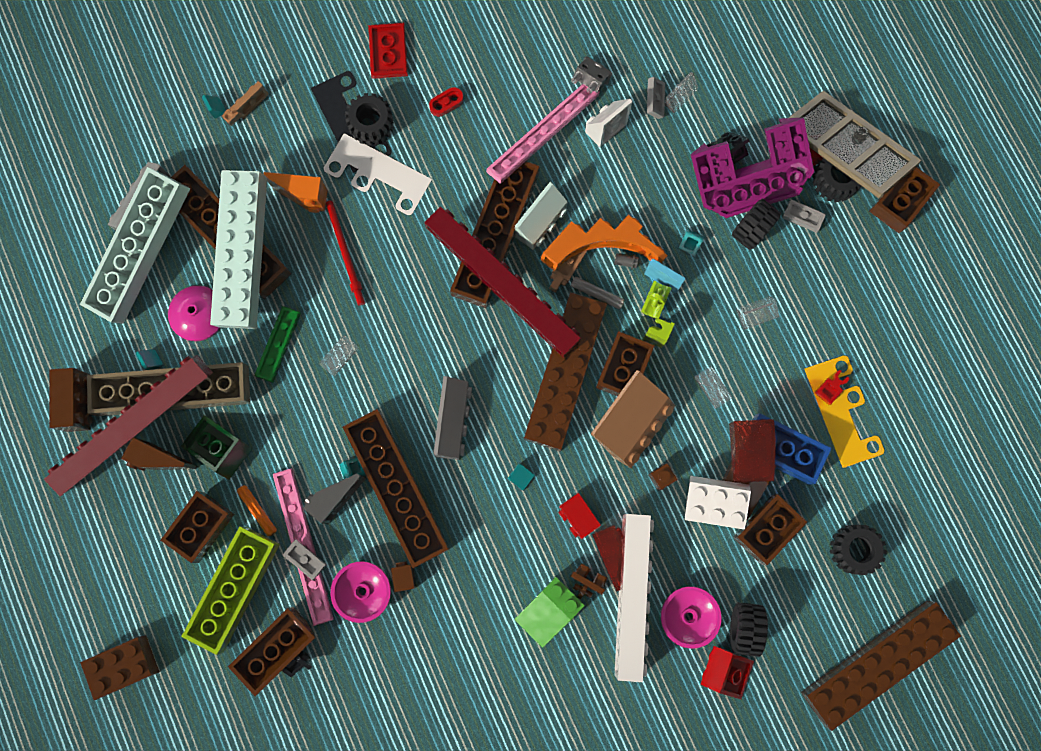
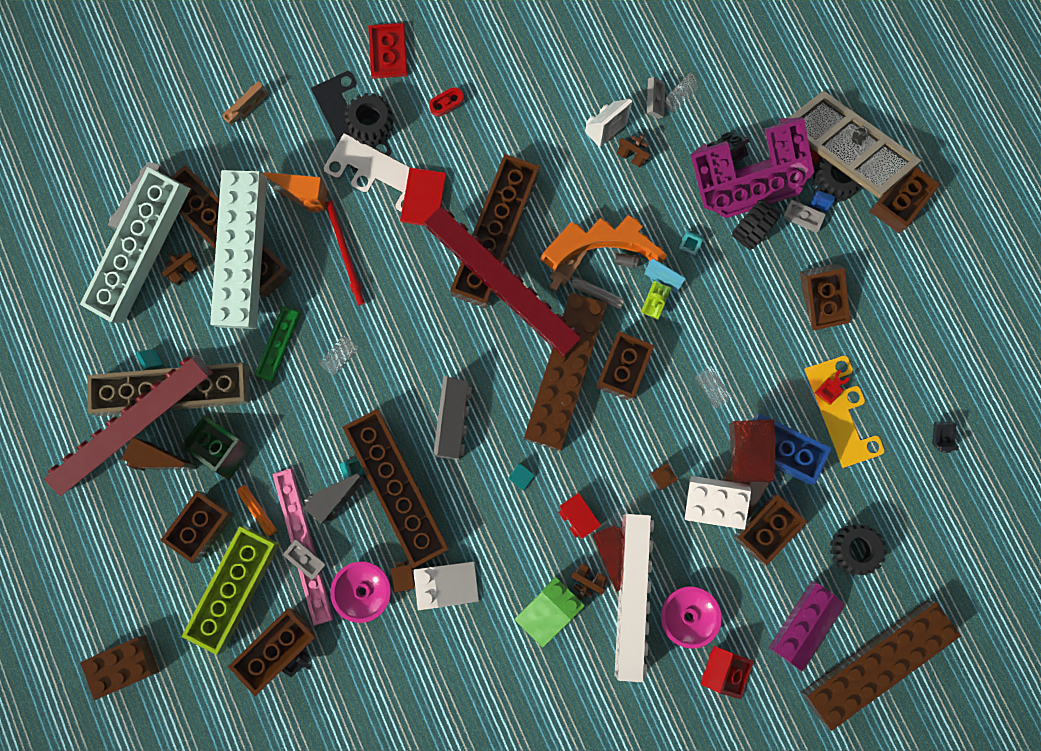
(68, 400): reddish brown brick -> none
(178, 265): none -> reddish brown hips
(193, 325): dark pink dish -> none
(214, 105): teal slope -> none
(422, 195): none -> red tile
(446, 585): none -> white slope
(541, 133): bright pink tile -> none
(541, 217): light aqua slope -> none
(592, 75): dark grey piece -> none
(625, 147): none -> reddish brown hips
(633, 419): medium nougat slope -> none
(657, 335): lime hinge -> none
(748, 629): black tyre -> none
(758, 312): clear slope -> none
(806, 625): none -> magenta slope
(822, 201): none -> blue tile
(825, 296): none -> reddish brown slope
(944, 436): none -> black bracket

